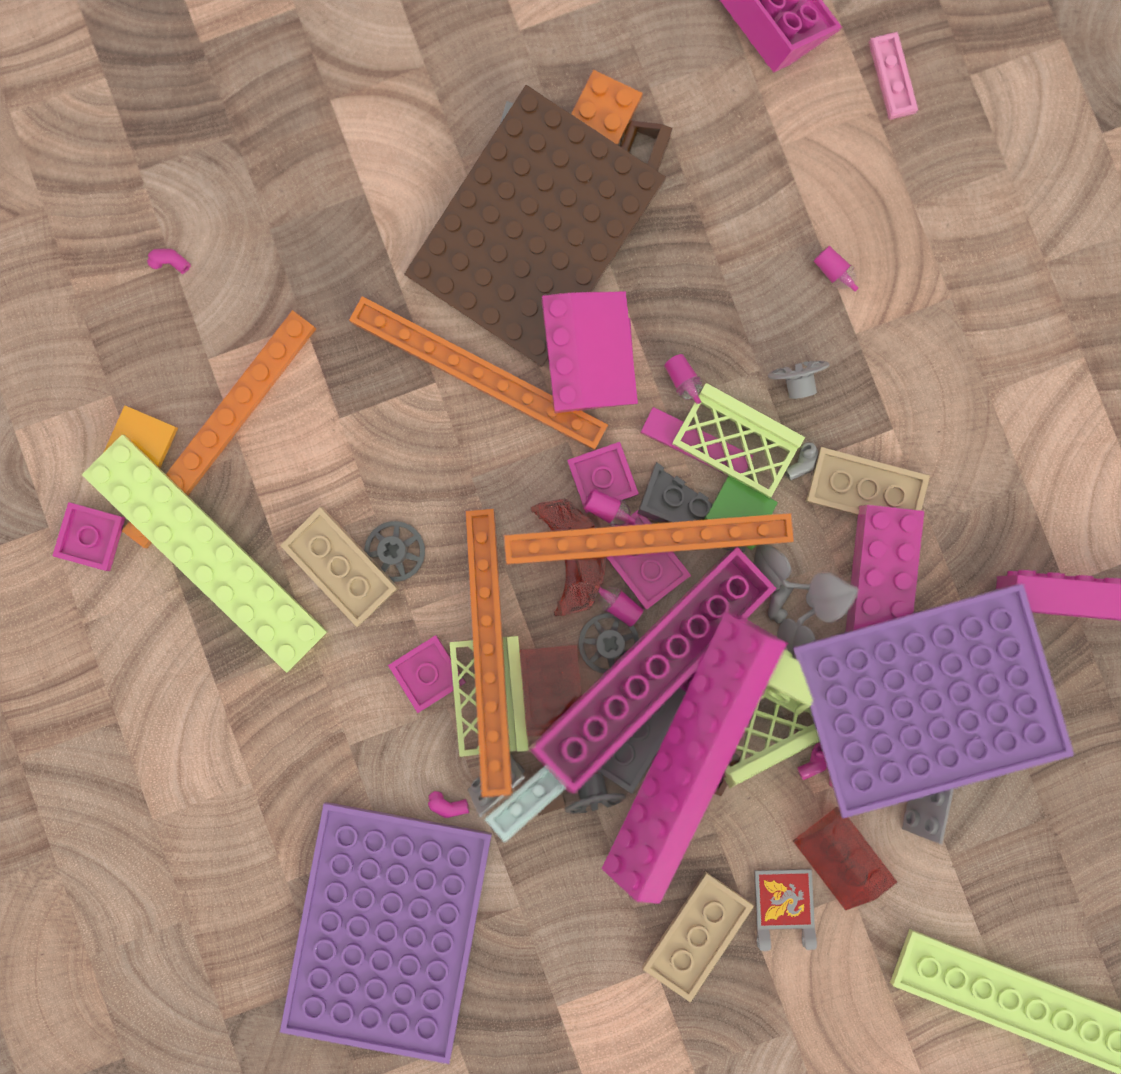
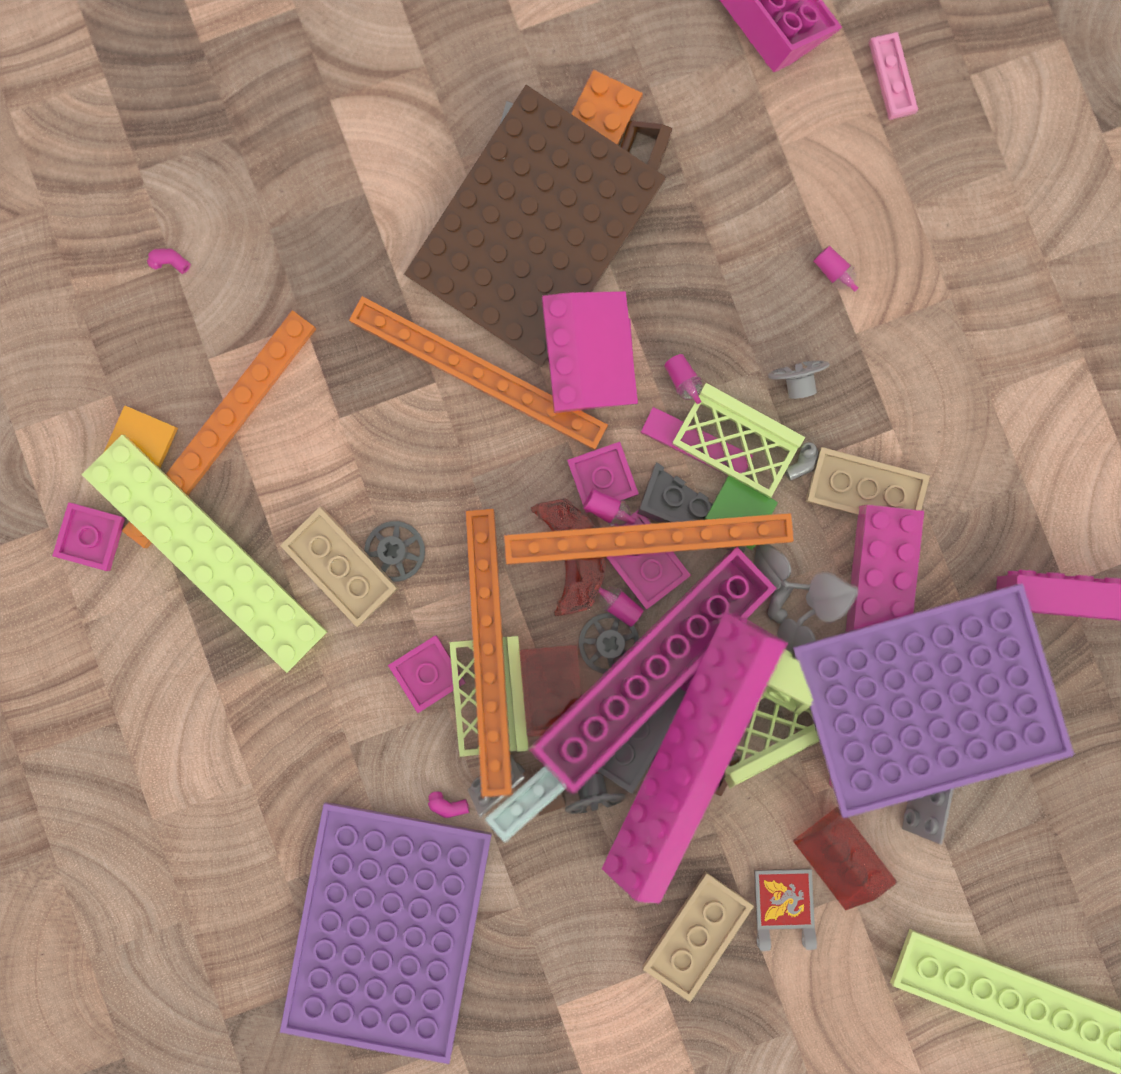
(815, 765): dark pink arm -> none

